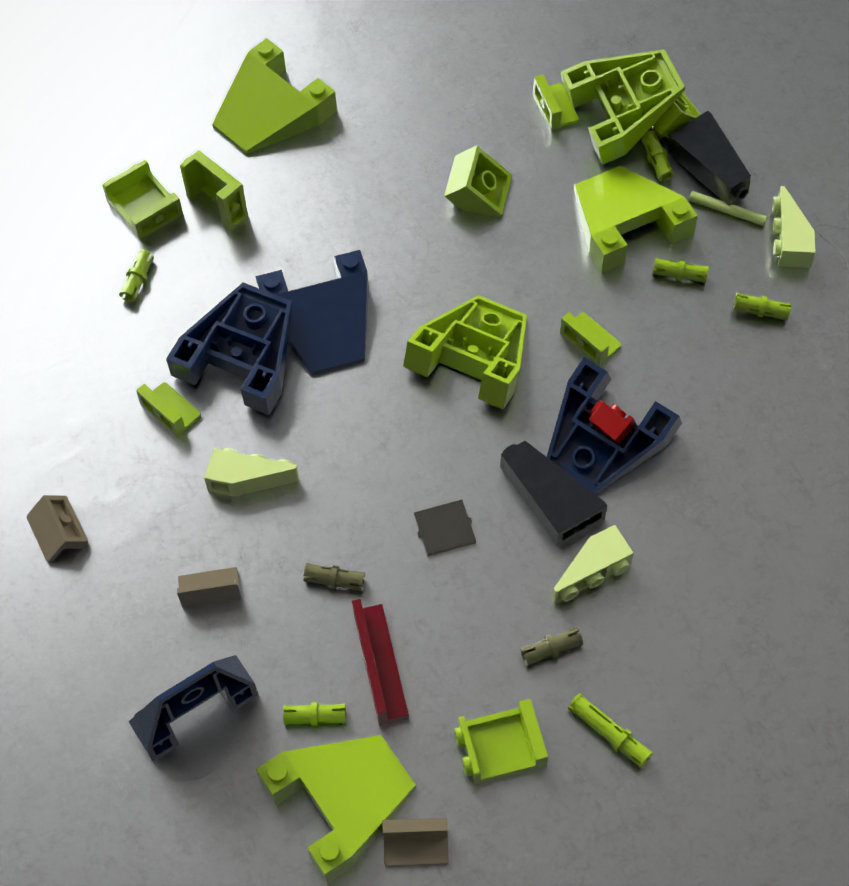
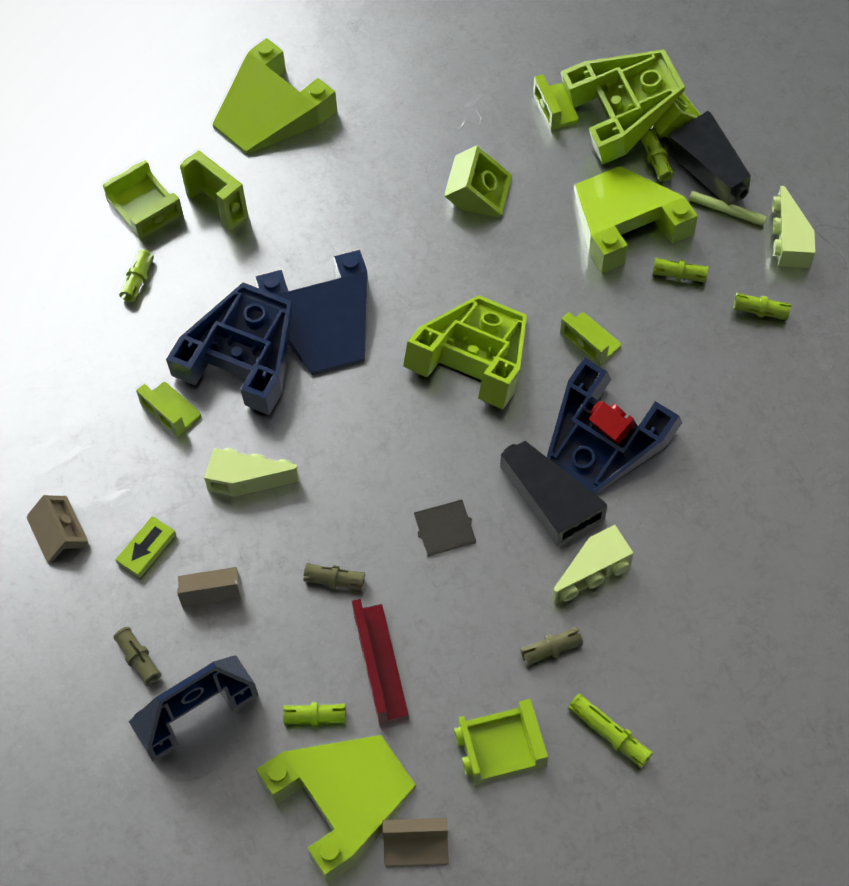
(137, 656): none -> olive pin
(145, 547): none -> lime tile

